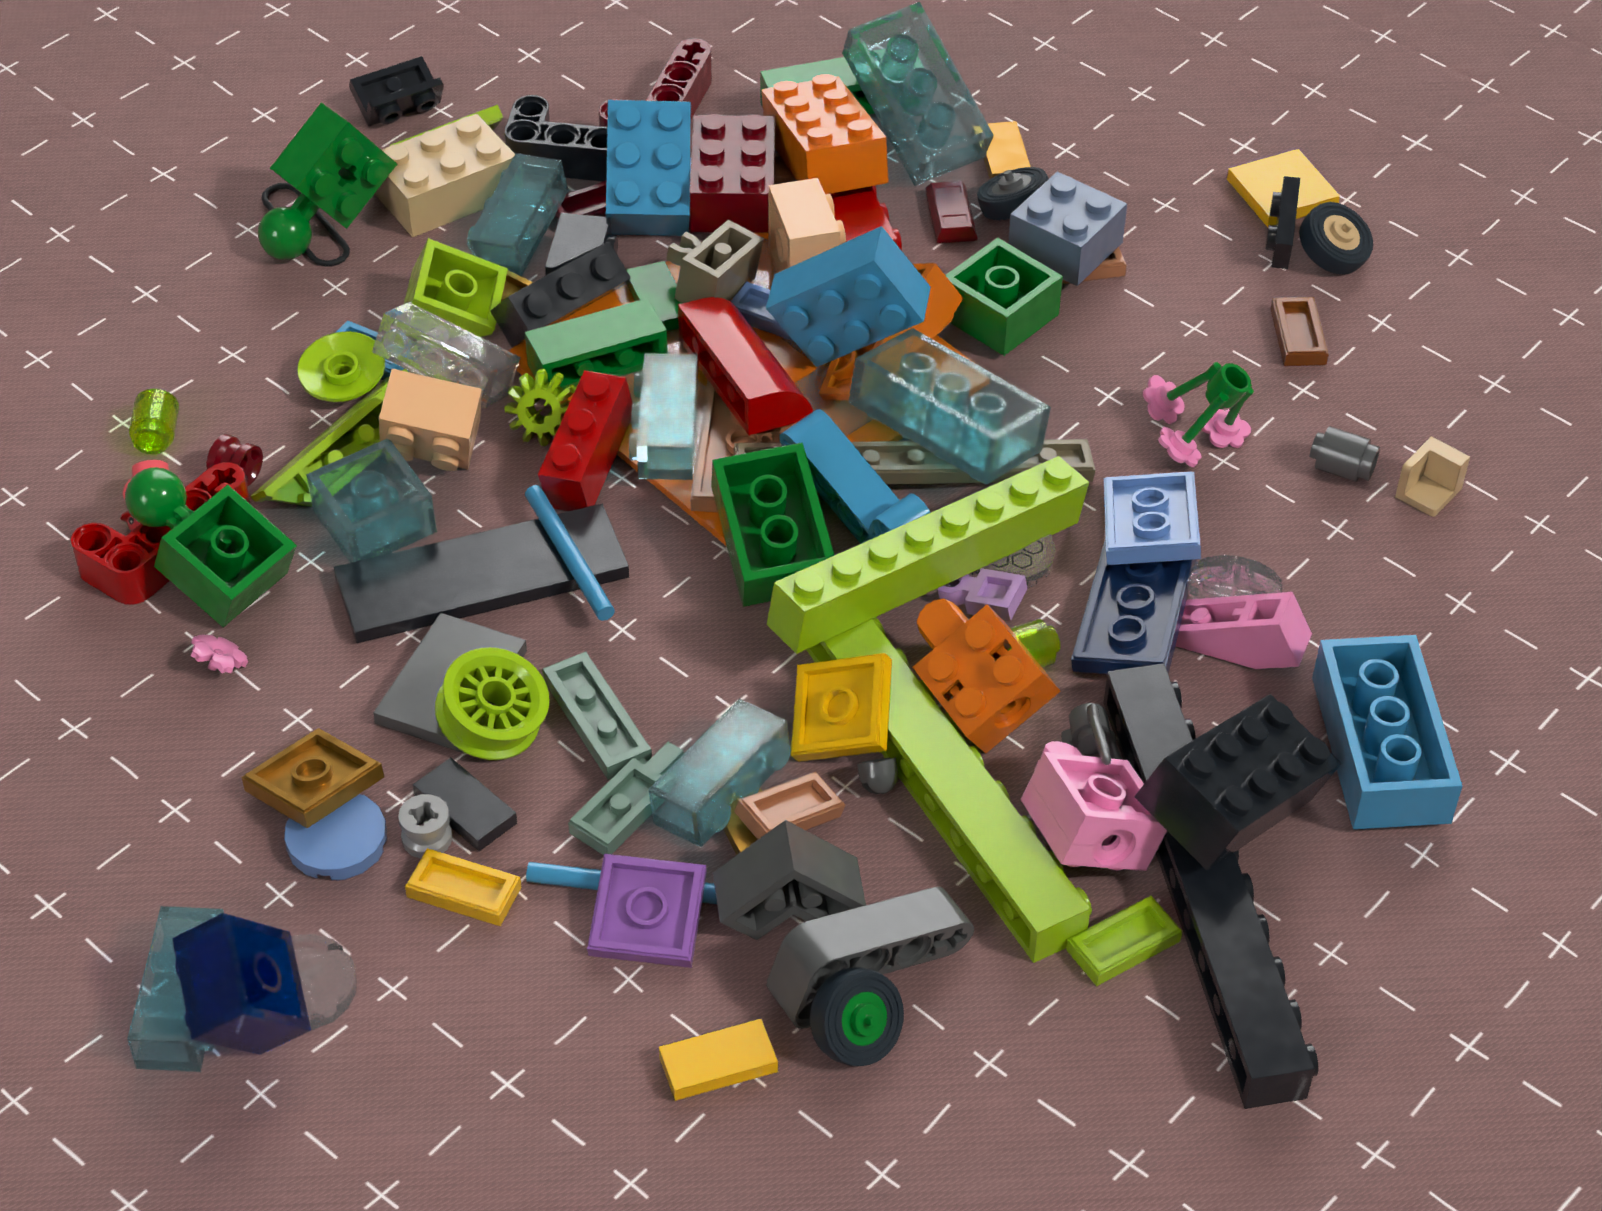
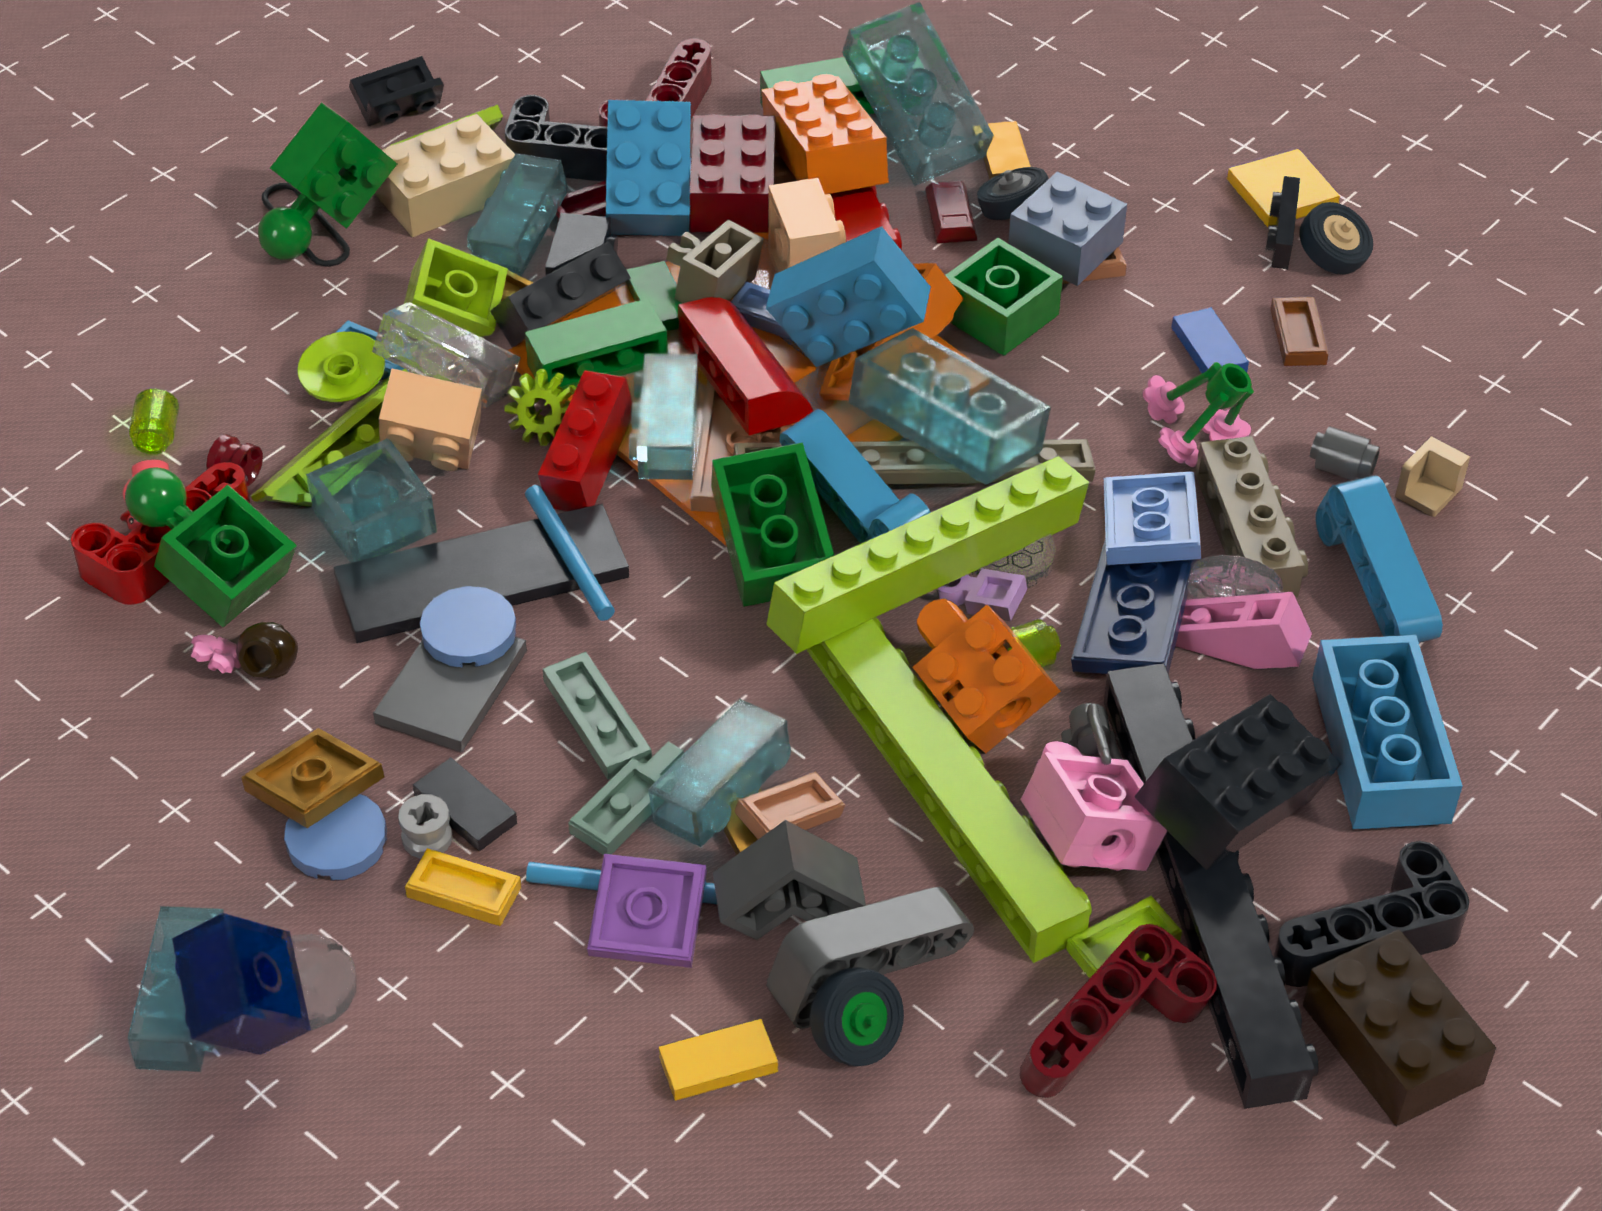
(266, 650): none -> dark brown animal
(468, 626): none -> medium blue tile
(479, 726): lime wheel -> none
(841, 707): yellow tile -> none
(878, 775): dark grey hinge -> none
(1103, 1013): none -> dark red beam
(1207, 339): none -> tile
(1249, 508): none -> dark tan brick
(1382, 556): none -> dark azure beam
(1398, 1027): none -> dark brown brick
(1424, 905): none -> black beam

